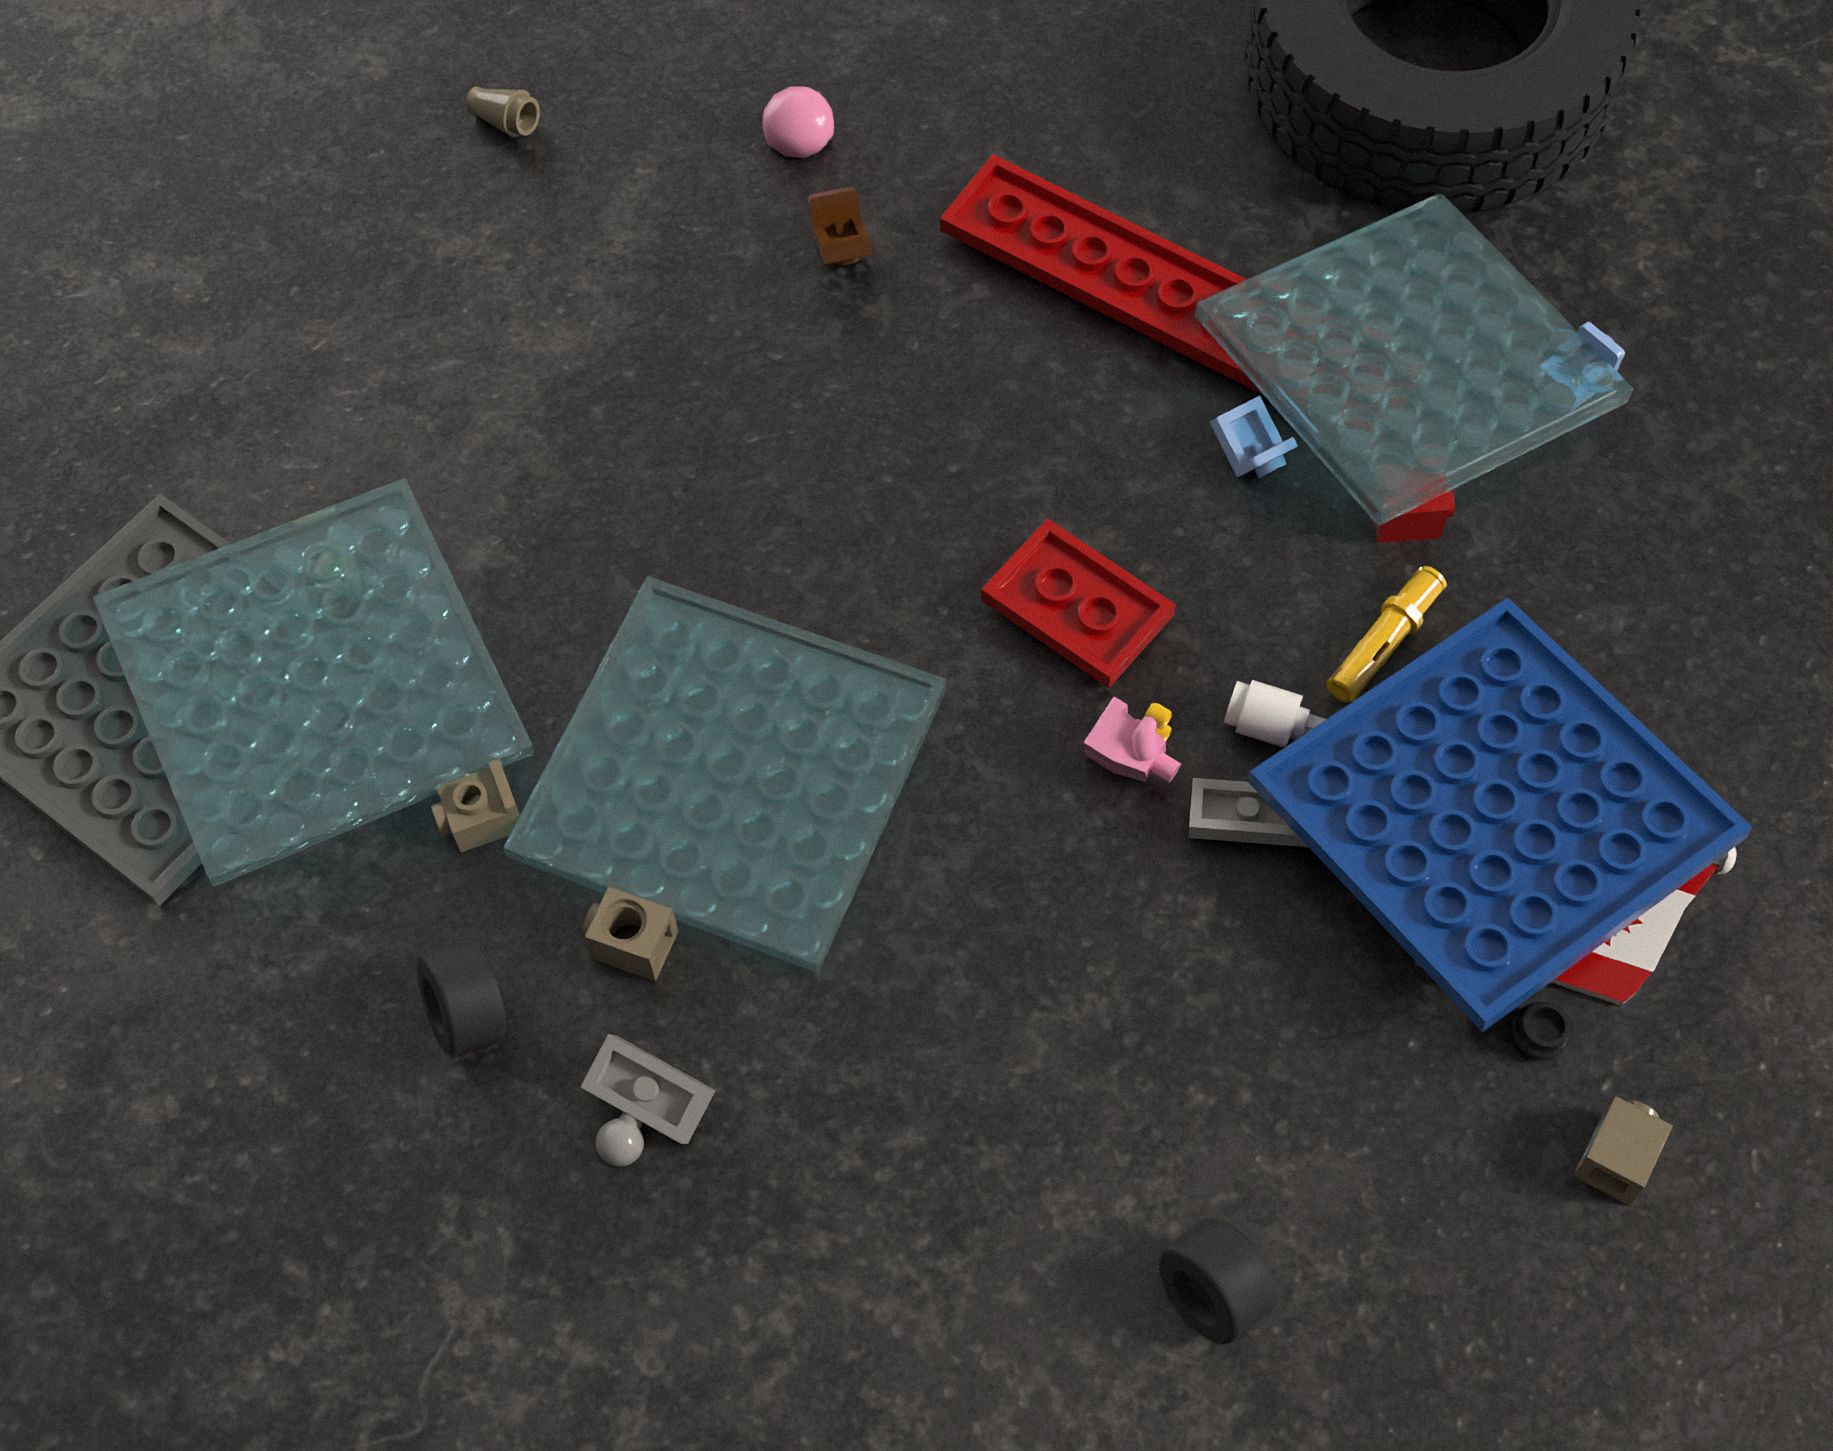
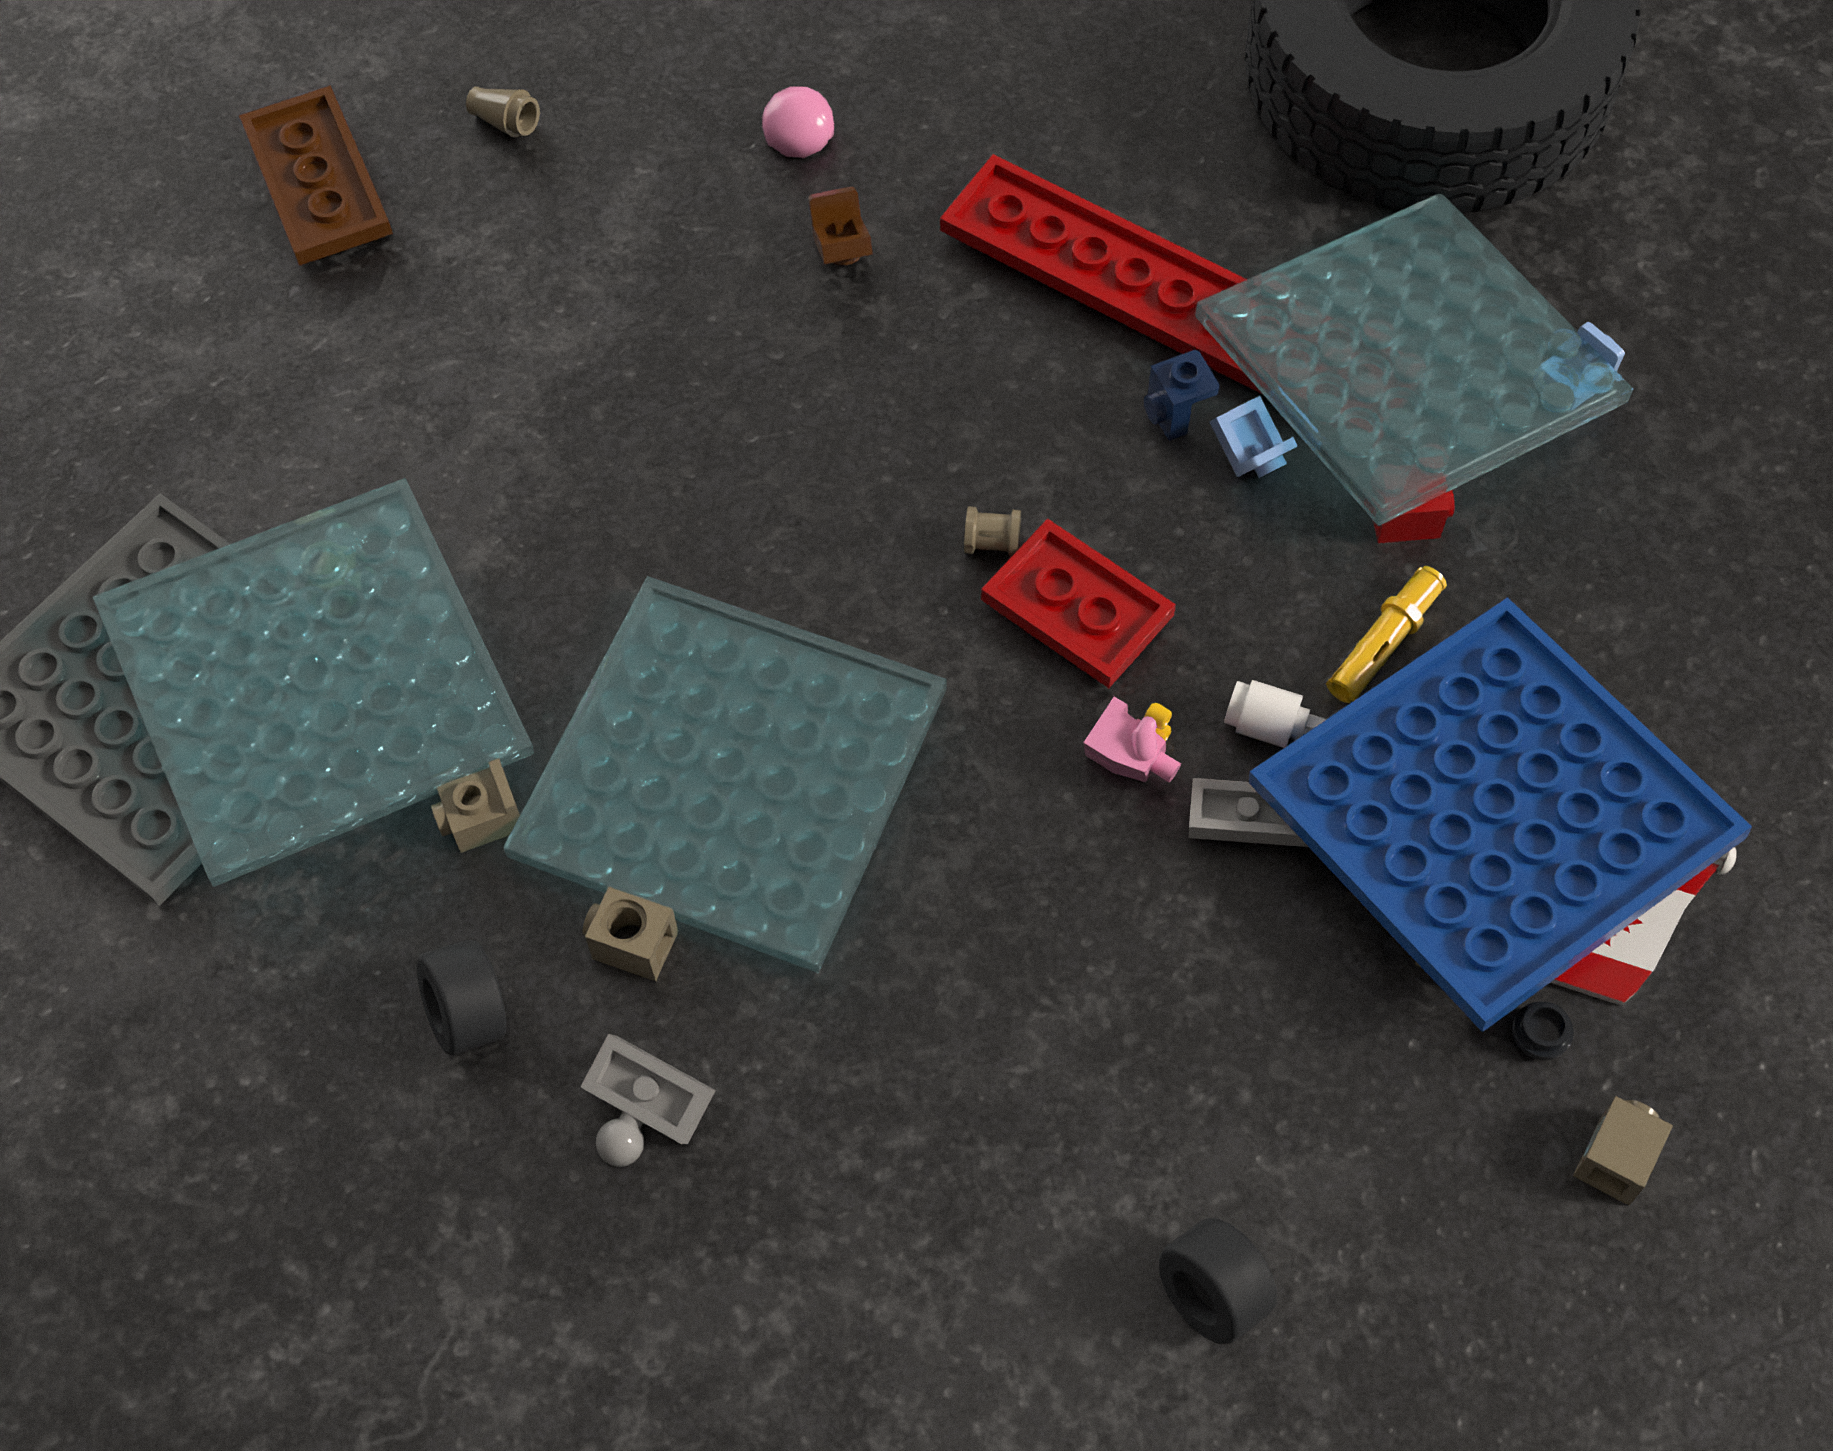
(315, 175): none -> reddish brown plate
(992, 531): none -> dark tan bush
(1173, 390): none -> dark blue bracket

